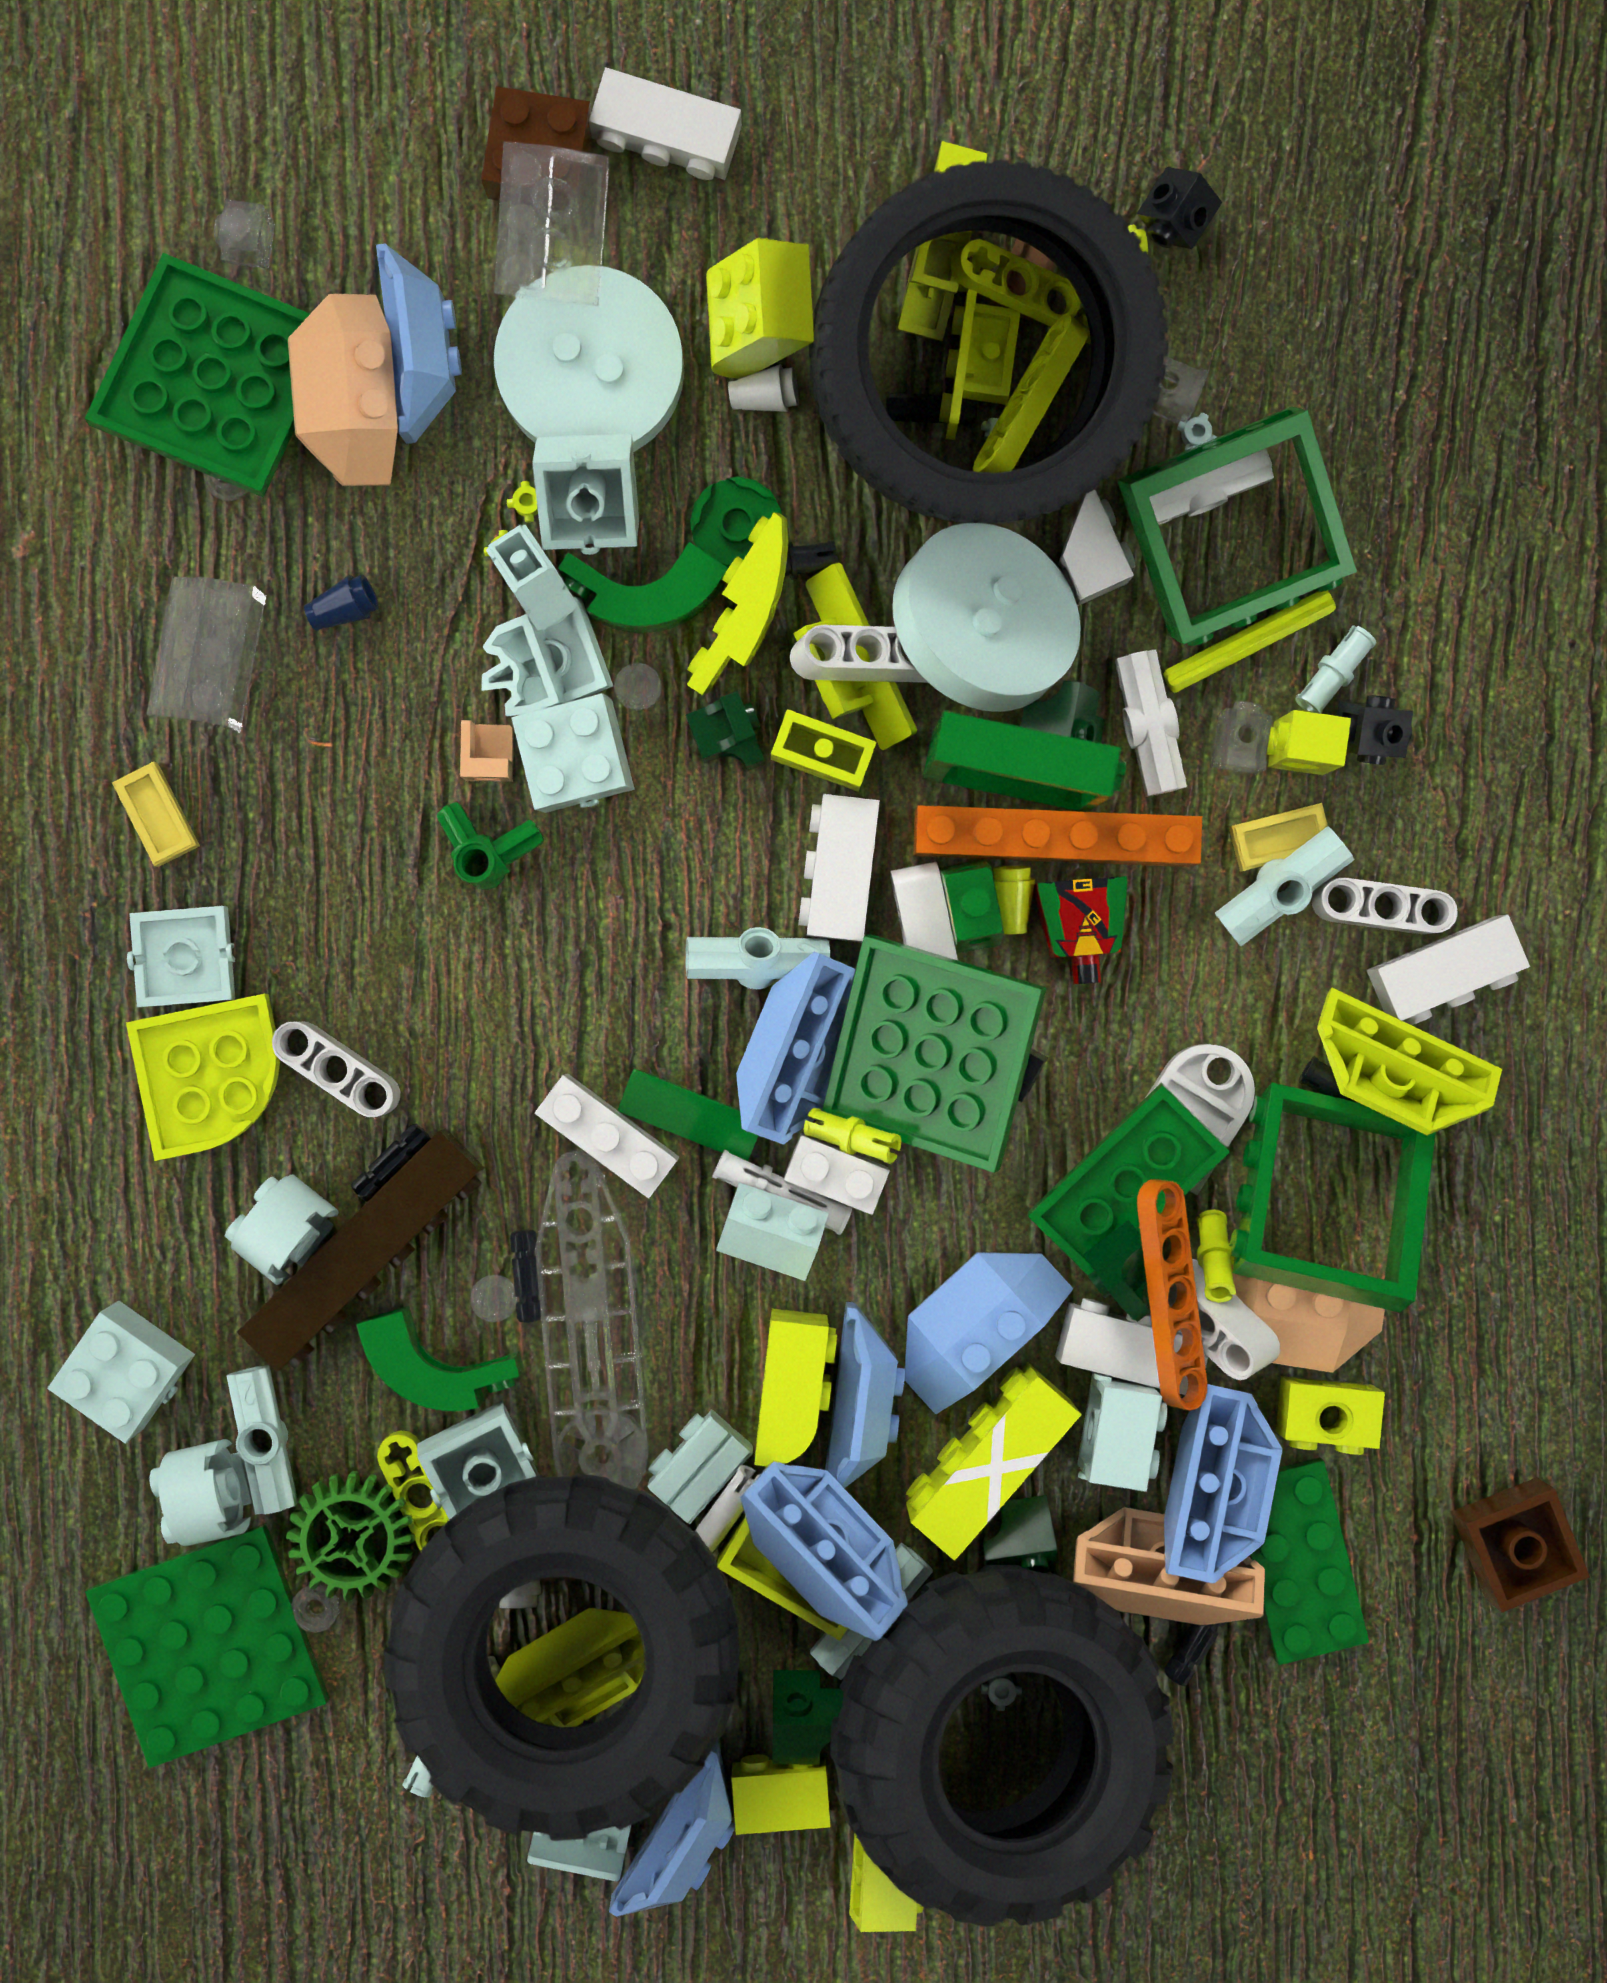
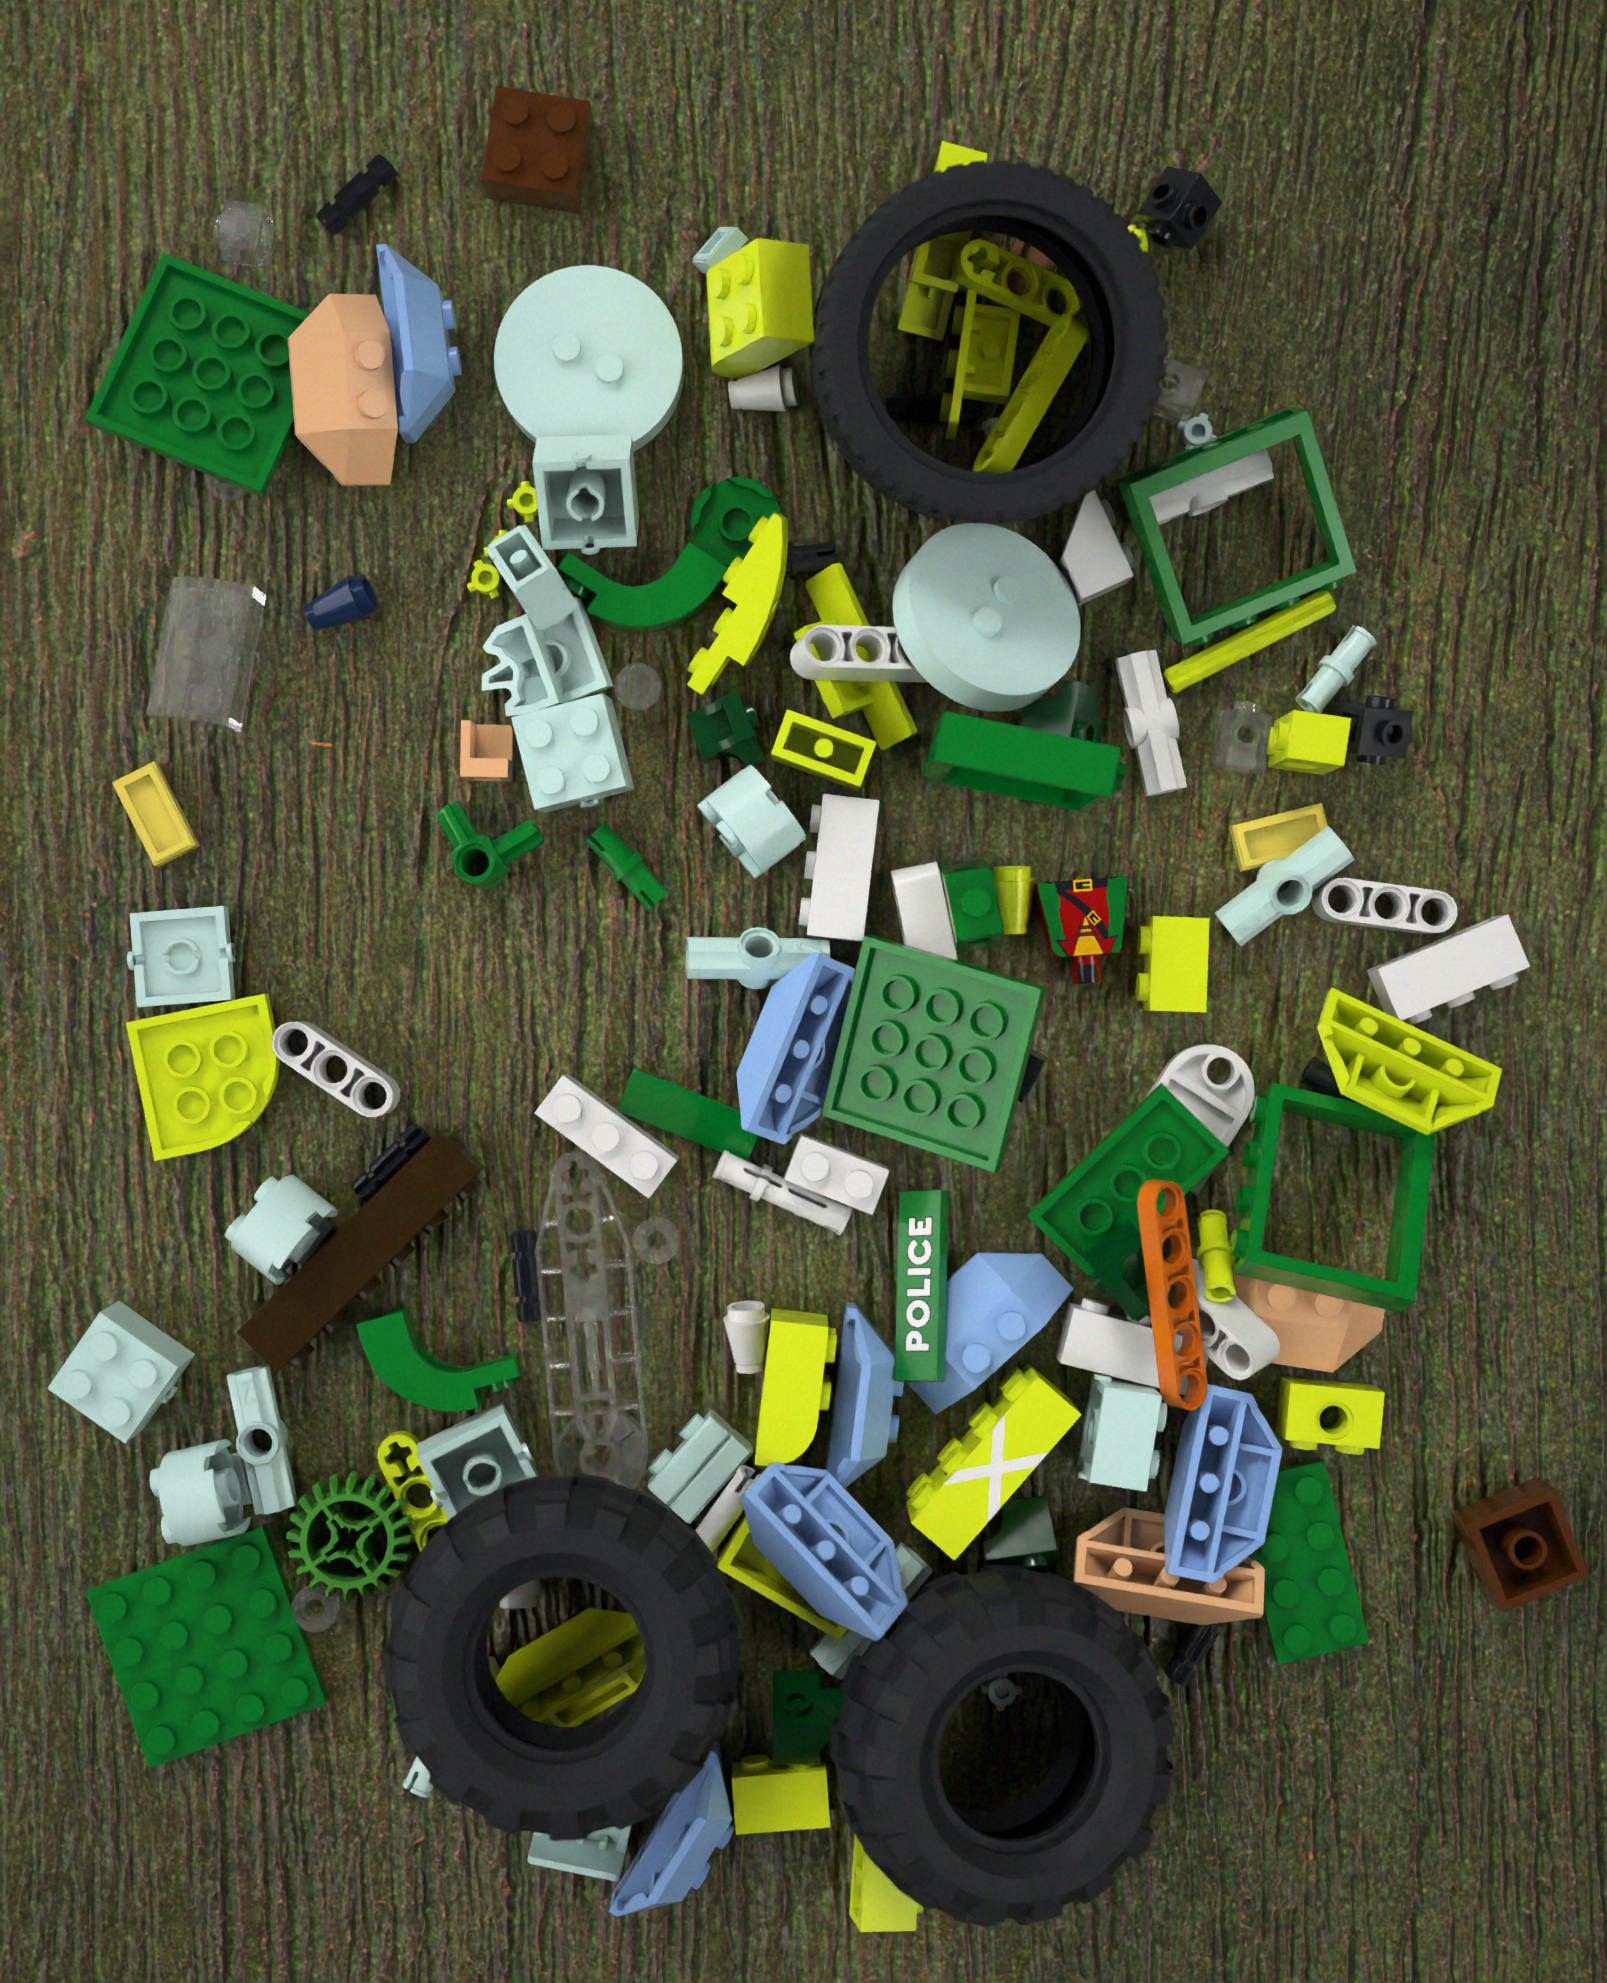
(356, 194): none -> black axle
(485, 579): none -> neon yellow piece
(493, 1298): clear plate -> none
(551, 224): clear slope -> none
(626, 866): none -> green pin
(649, 1253): none -> clear plate
(665, 125): white brick -> none
(719, 246): none -> light aqua tile
(747, 1334): none -> white cone
(752, 821): none -> light aqua brick
(772, 1231): light aqua brick -> none
(852, 1135): neon yellow pin -> none
(921, 1286): none -> green tile
(1057, 836): orange brick -> none
(1173, 964): none -> neon yellow brick

